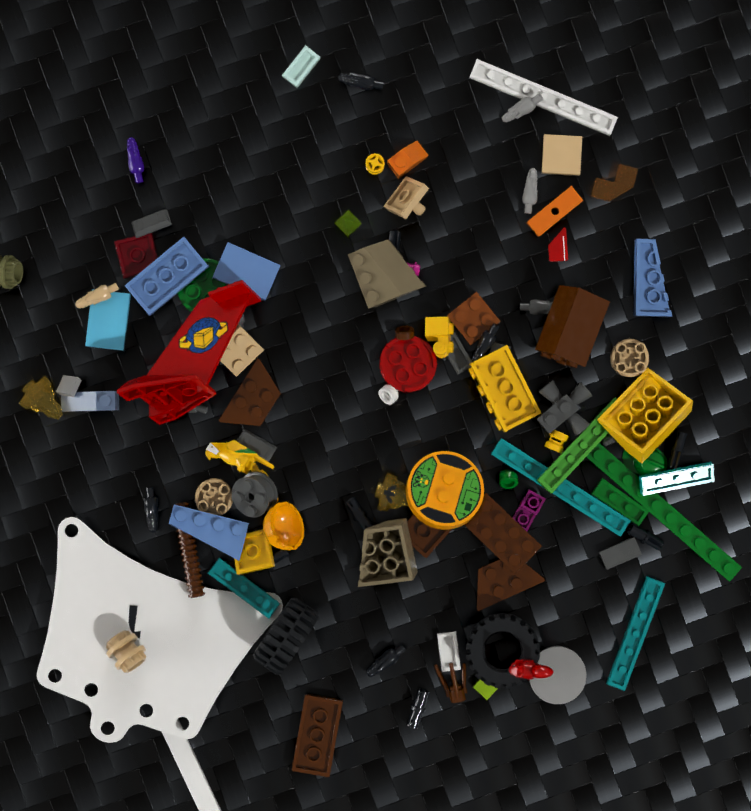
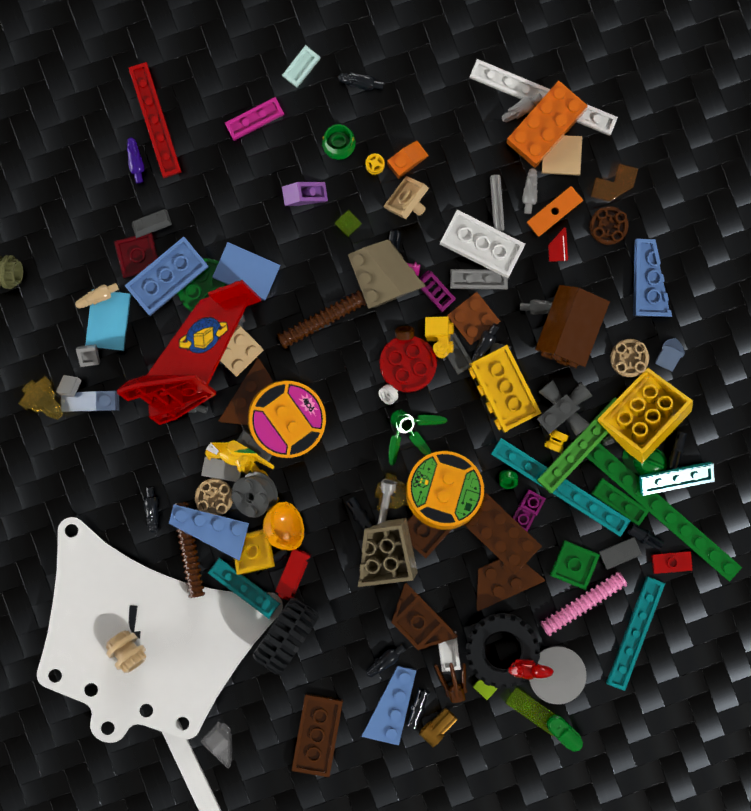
(88, 355): none -> light grey tile
(155, 120): none -> red plate
(219, 469): none -> light grey tile
(219, 743): none -> clear slope
(254, 118): none -> dark pink tile
(286, 419): none -> brick
(292, 574): none -> red window
(304, 193): none -> medium lavender slope
(321, 319): none -> reddish brown piece
(338, 142): none -> green piece
(388, 487): none -> light grey piece
(389, 716): none -> medium blue wing
(404, 423): none -> green plant
(419, 621): none -> reddish brown wing
(434, 280): none -> magenta slope
(434, 731): none -> pearl gold piece
(477, 279): none -> light grey tile
(482, 244): none -> white plate
(497, 204): none -> light grey axle
(530, 708): none -> clear neon green tile
(547, 124): none -> orange brick
(564, 733): none -> green arm
(574, 565): none -> green tile
(582, 604): none -> bright pink piece
(608, 225): none -> reddish brown tile
(670, 354): none -> sand blue tile
(672, 562): none -> red plate

